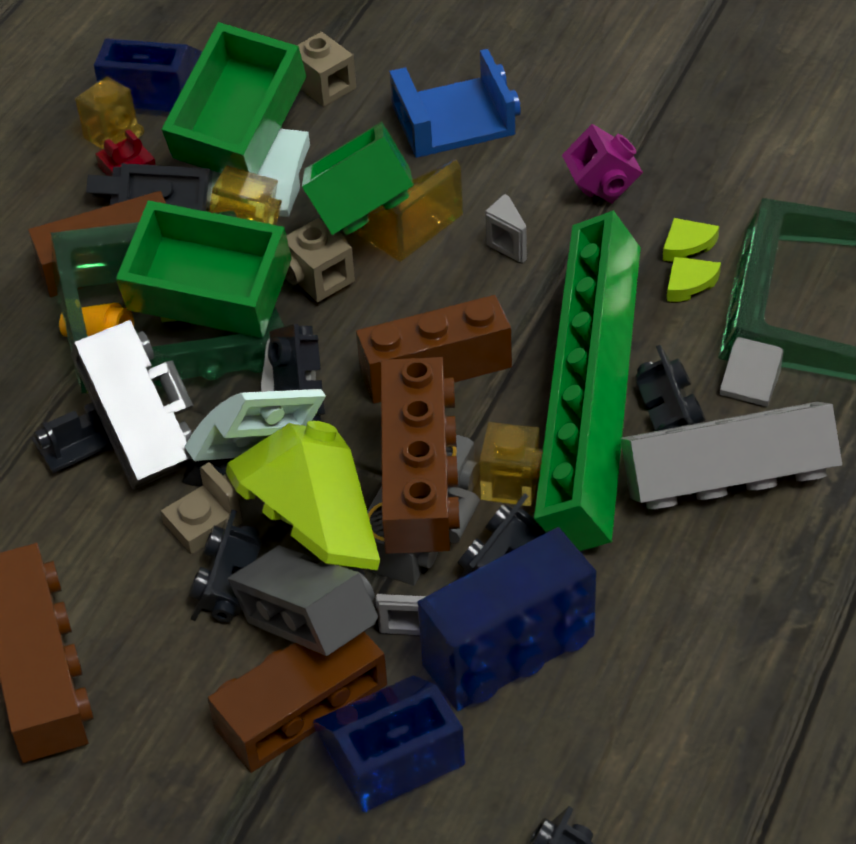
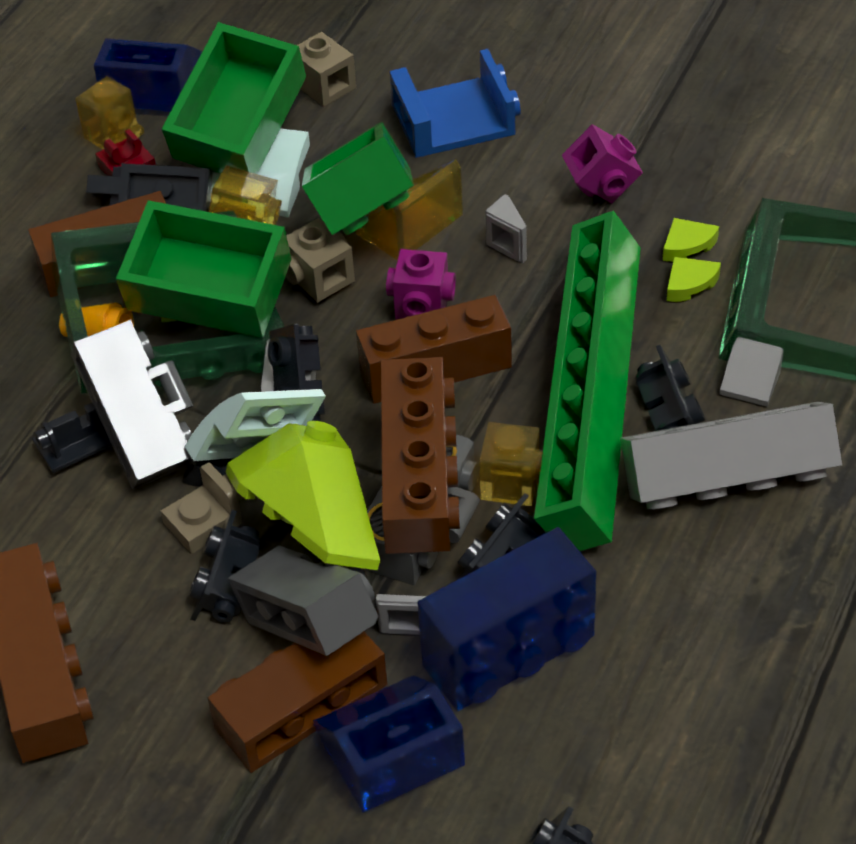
(420, 282): none -> magenta brick

